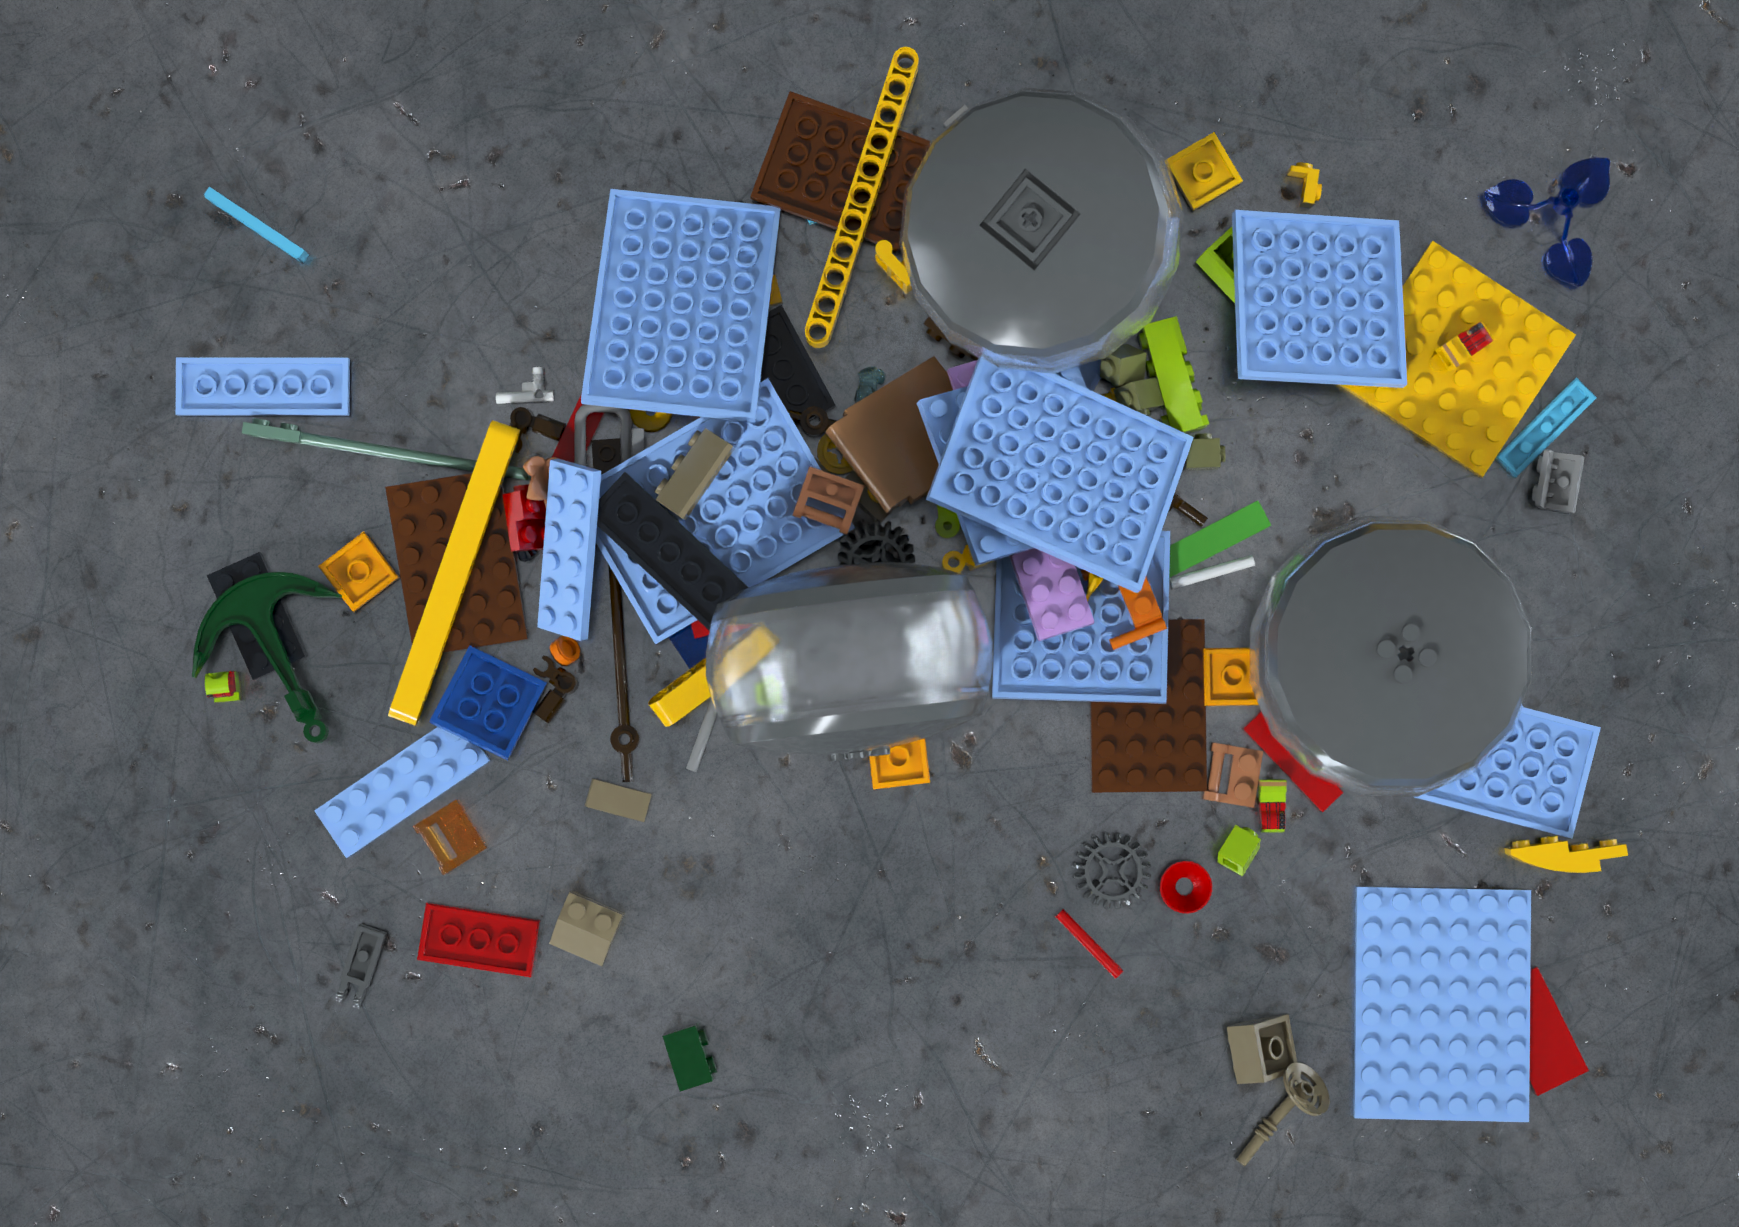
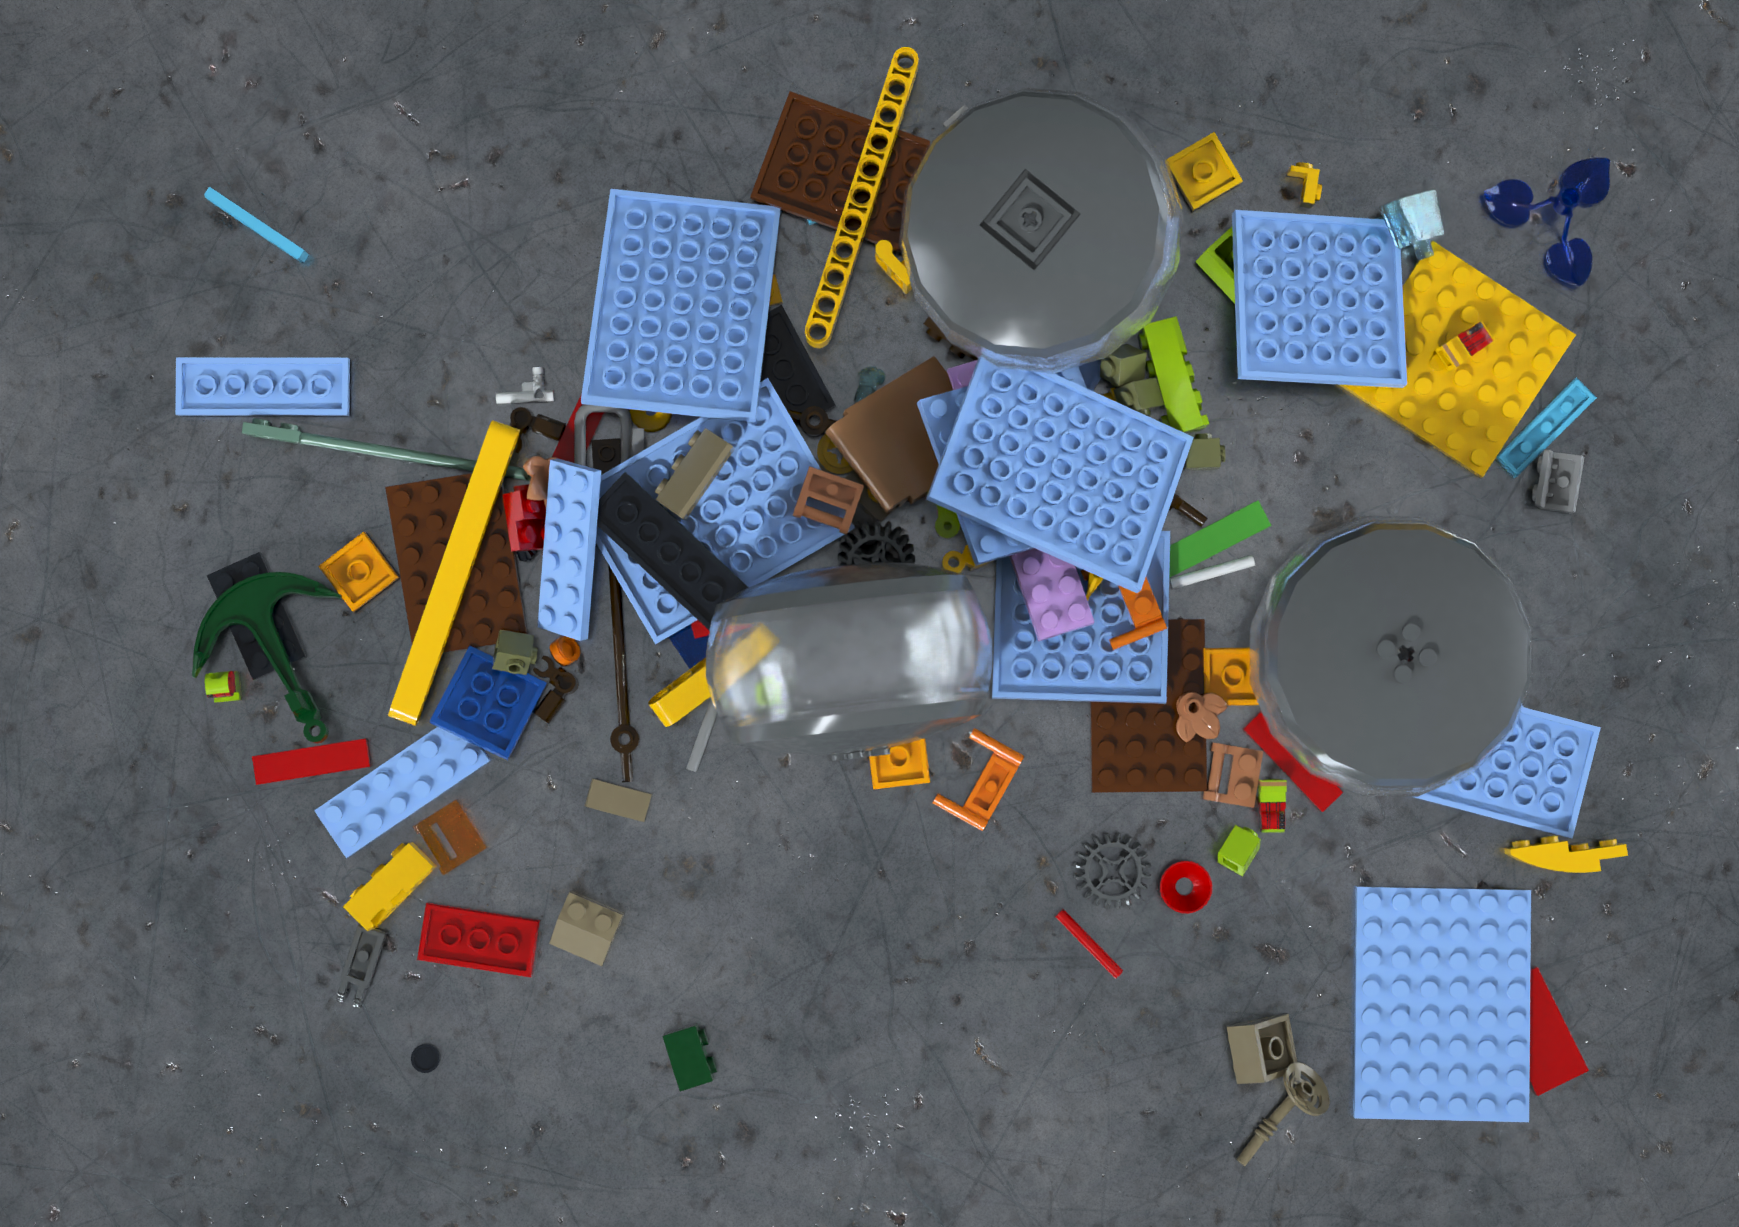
(311, 761): none -> red tile
(389, 886): none -> yellow wedge
(425, 1058): none -> black piece
(514, 652): none -> olive brick
(989, 786): none -> orange plate
(1202, 718): none -> nougat plate
(1414, 222): none -> clear light blue torso

